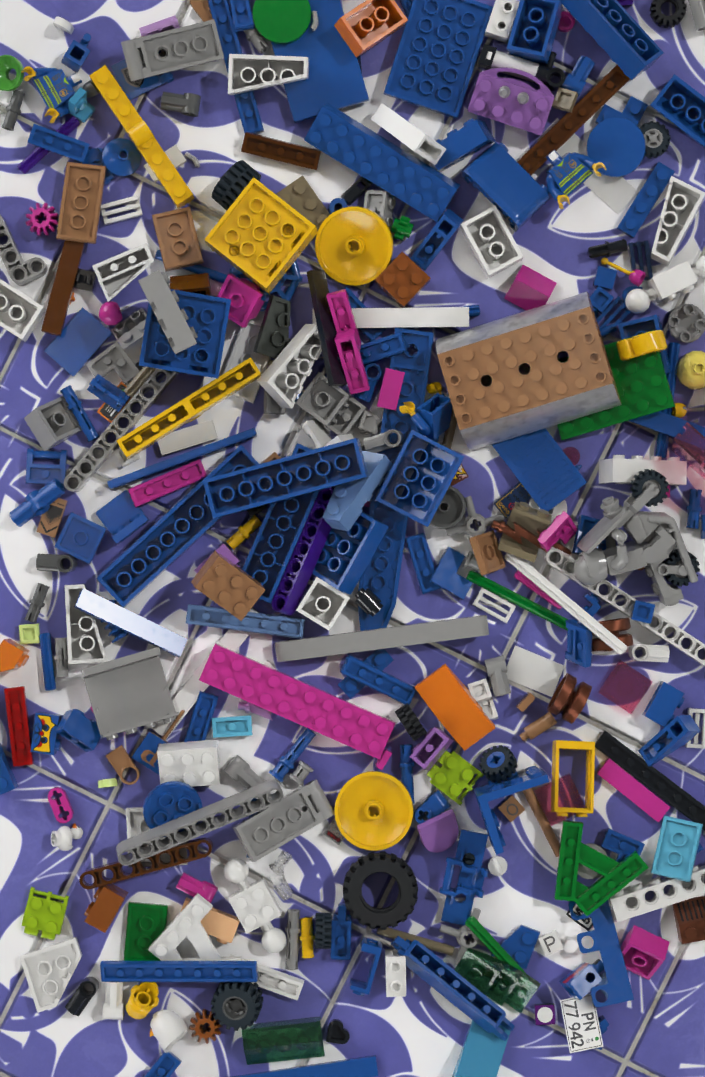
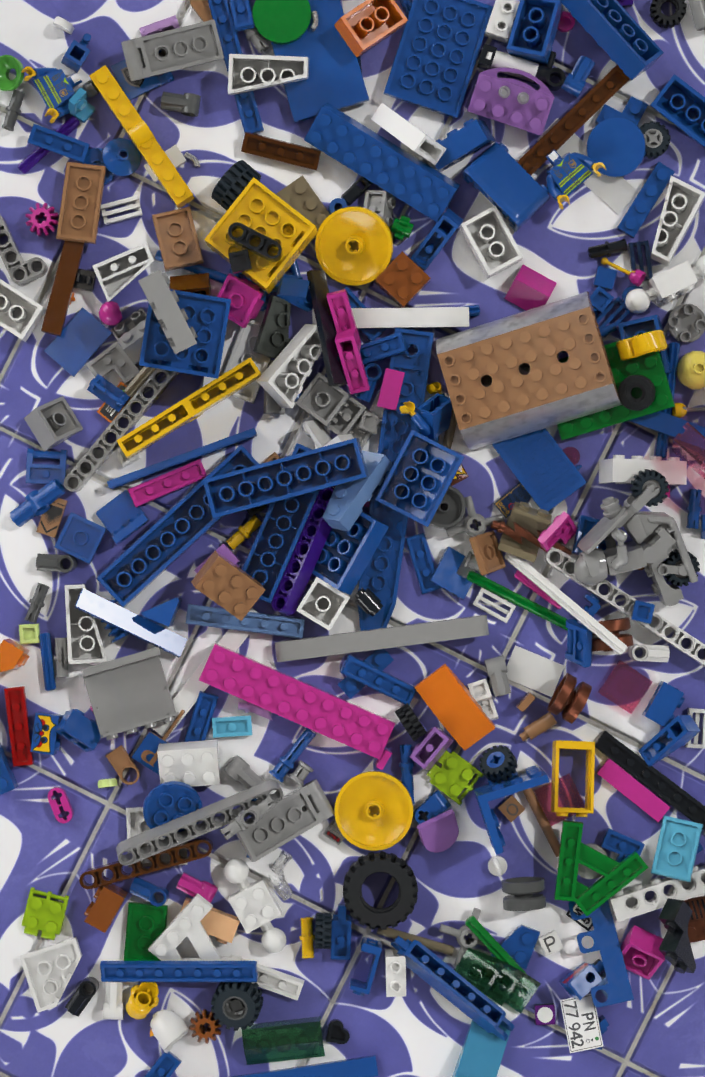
(64, 835): white animal -> none
(79, 413): blue pin -> none
(147, 891): none -> blue piece
(165, 612): none -> blue slope
(188, 437): white tile -> none
(240, 261): none -> black tile
(248, 235): none -> black beam
(256, 812): none -> light grey pin
(292, 939): light grey pin -> none
(296, 292): none -> blue slope
(382, 441): light grey piece -> none
(470, 880): blue piece -> none
(524, 893): none -> dark grey wheel
(565, 99): dark tan tile -> none
(626, 397): none -> black tyre
(676, 943): none -> black arch

